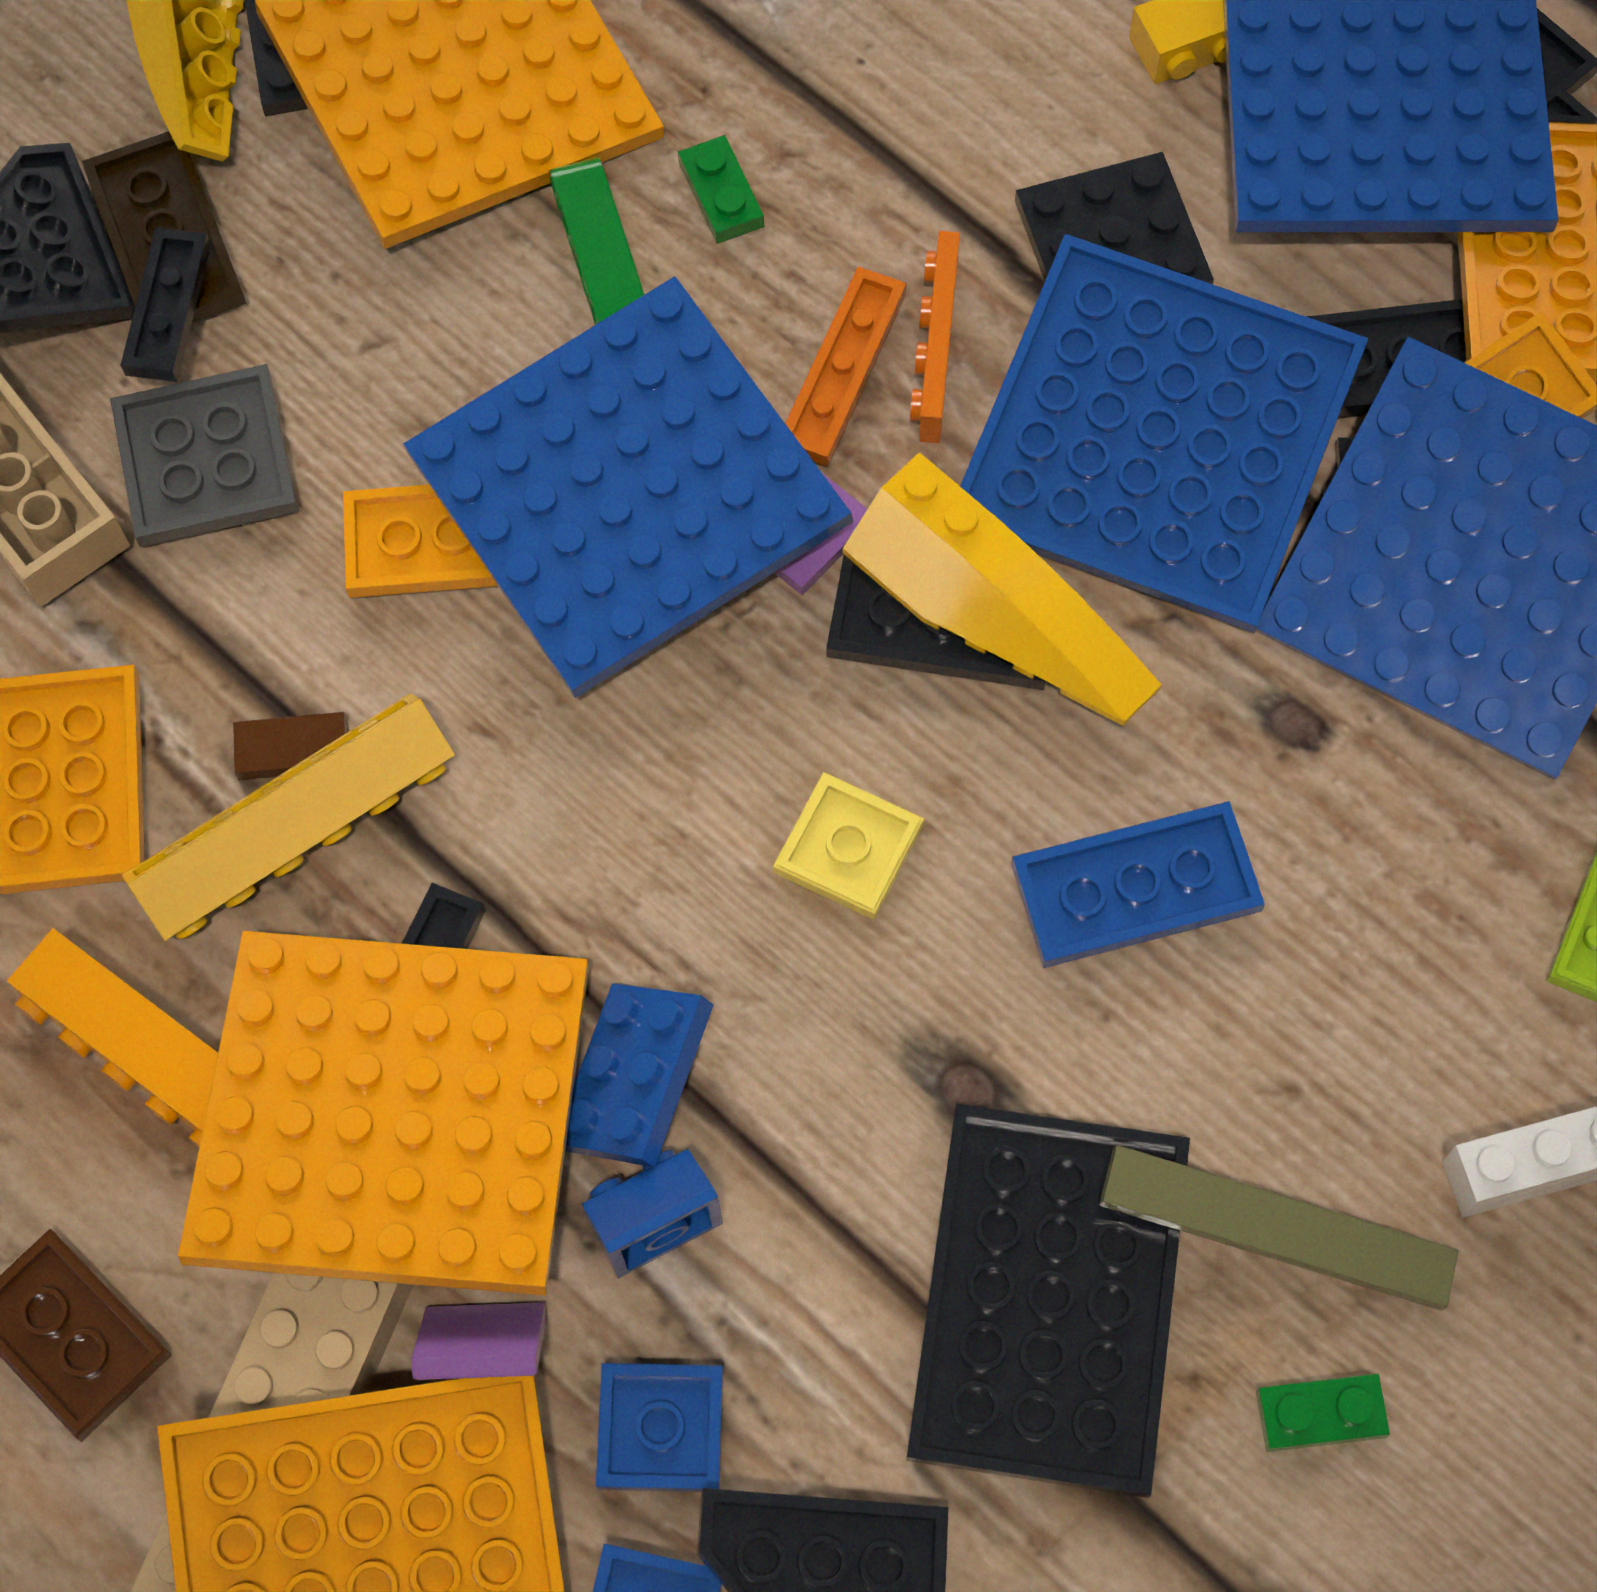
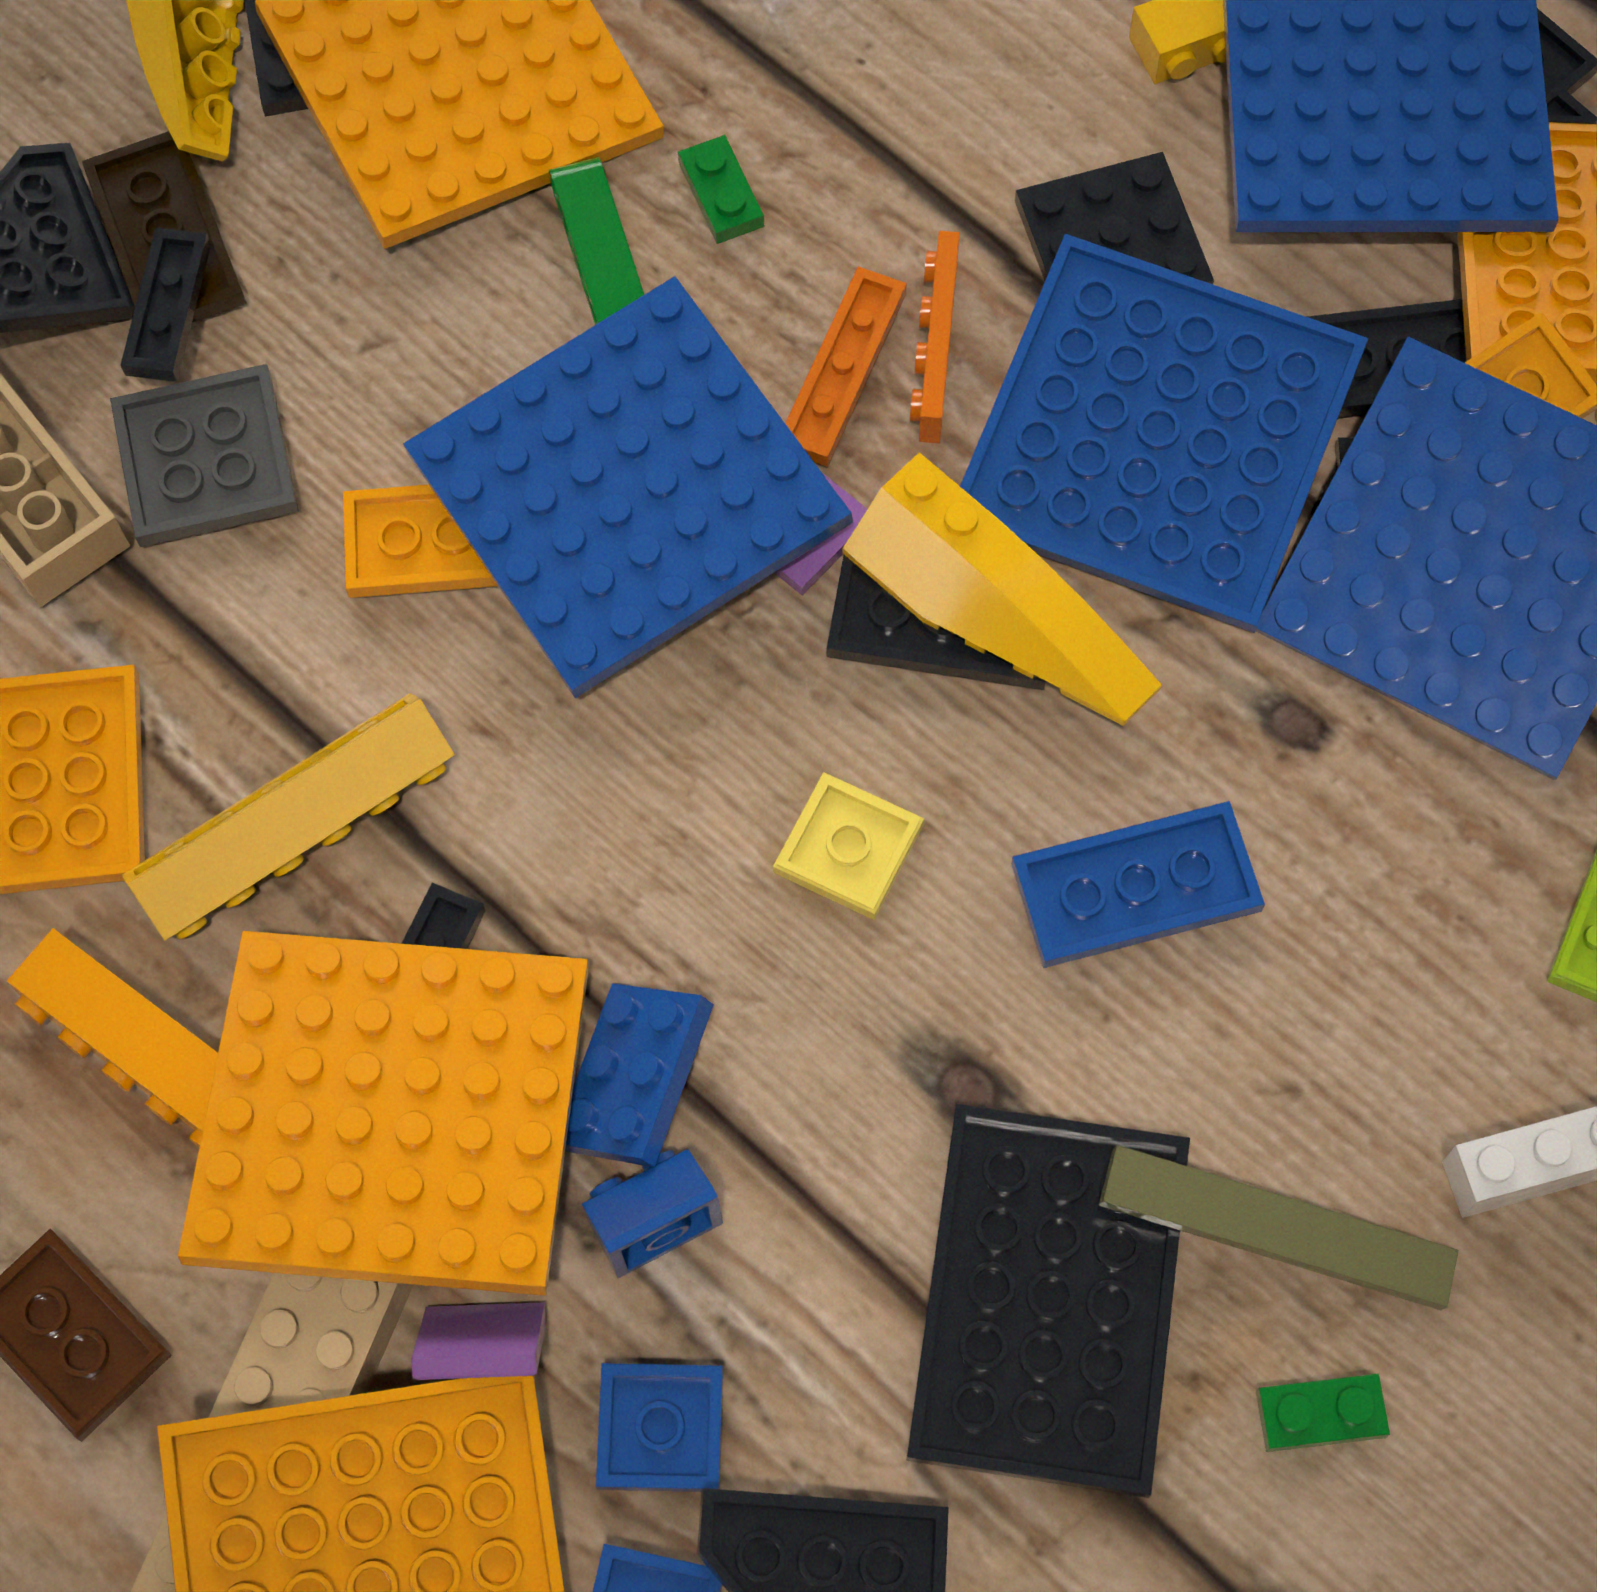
(277, 744): reddish brown tile -> none

